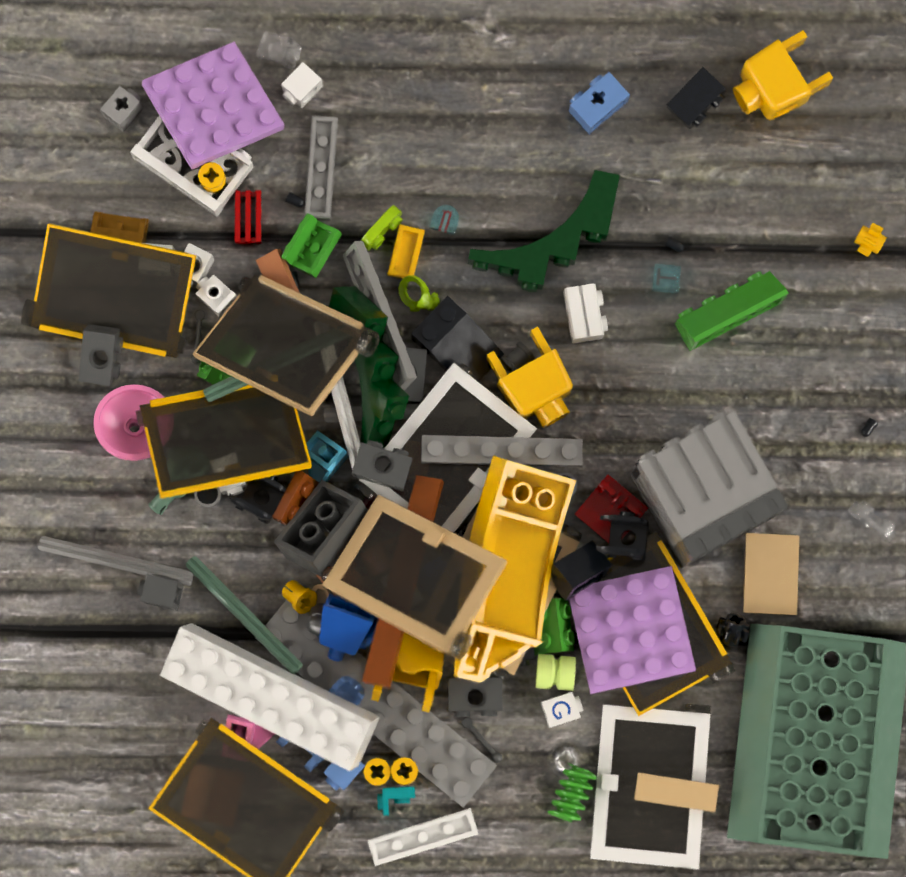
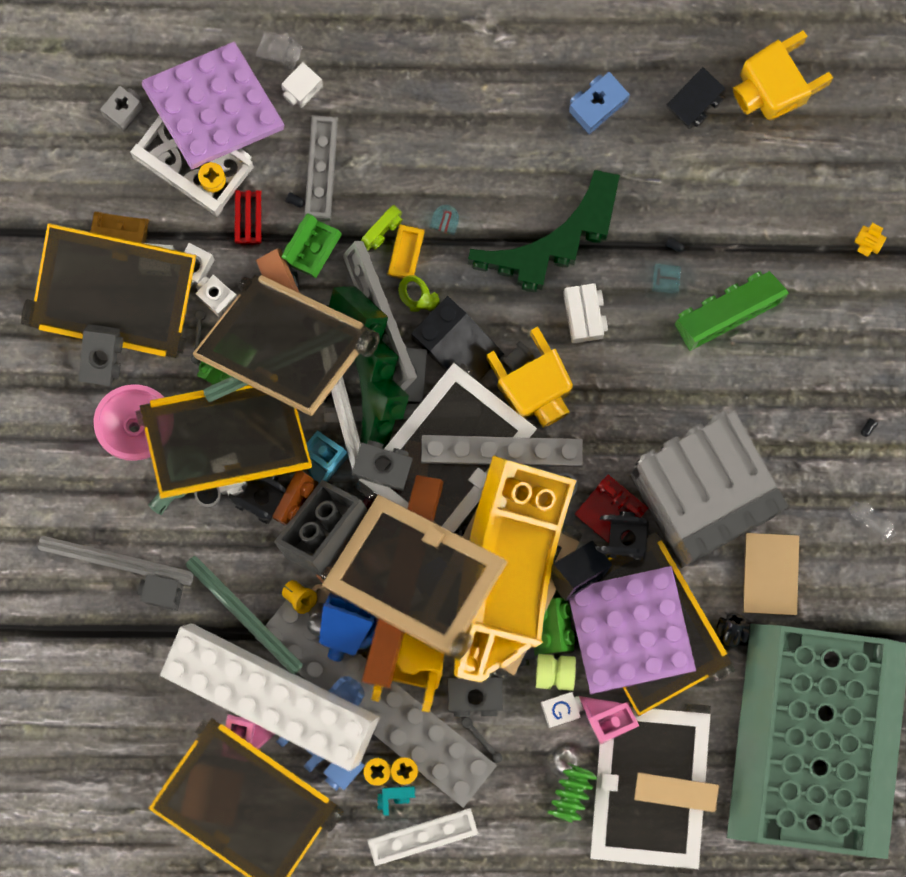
(608, 718): none -> bright pink slope

